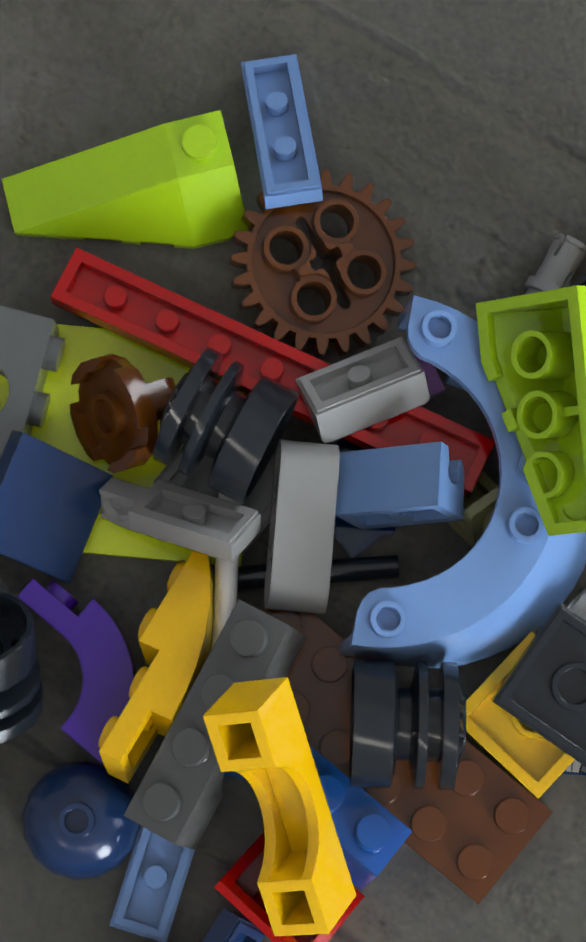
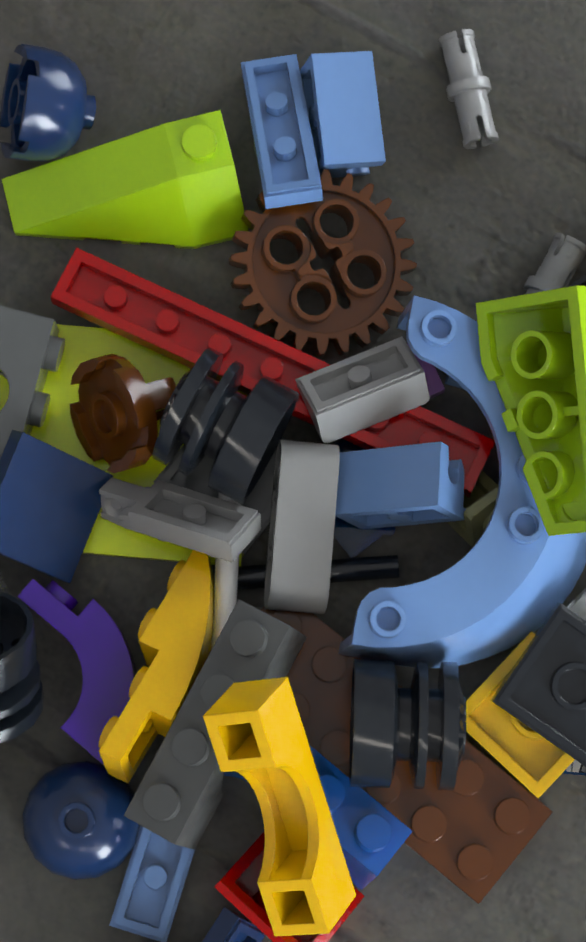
(44, 105): none -> dark blue cylinder
(343, 112): none -> medium blue hinge
(468, 89): none -> light grey pin

